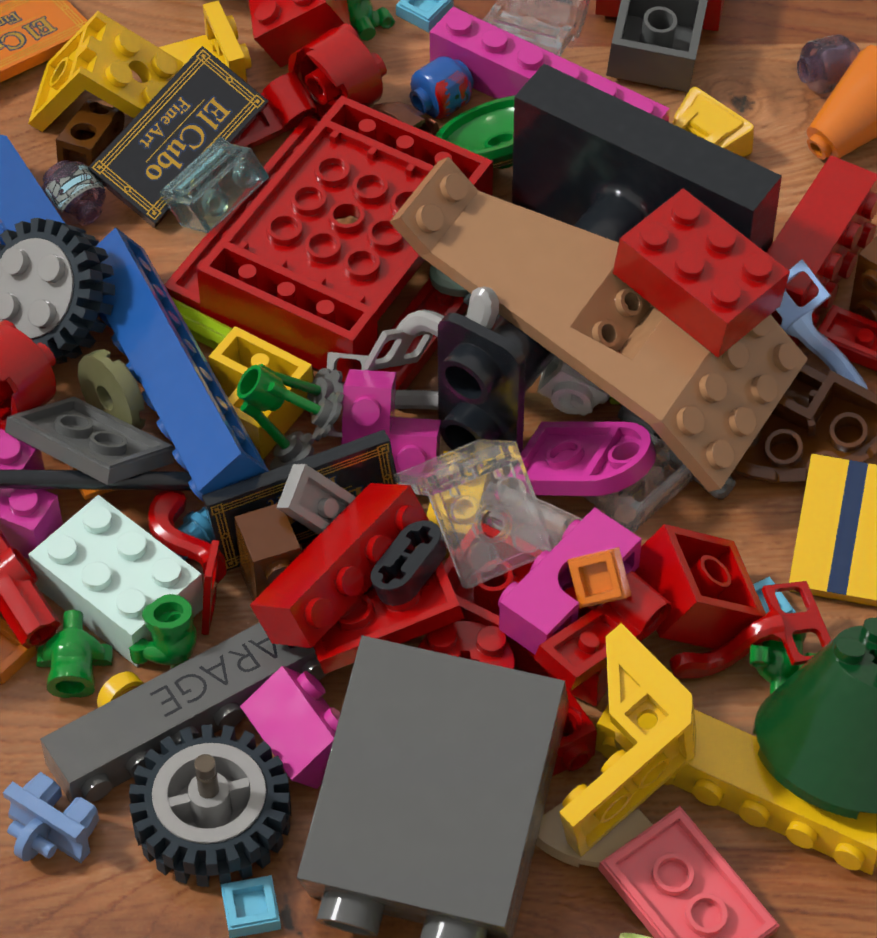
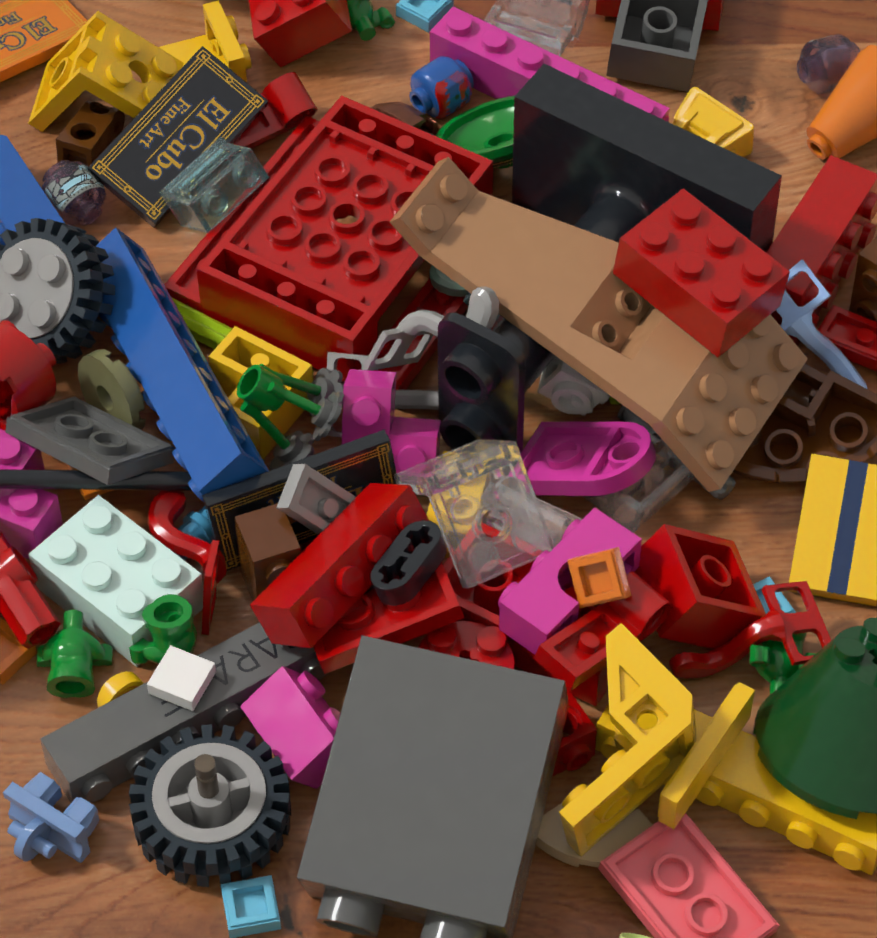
(181, 678): none -> white tile
(338, 66): red brick -> none
(705, 755): none -> yellow tile

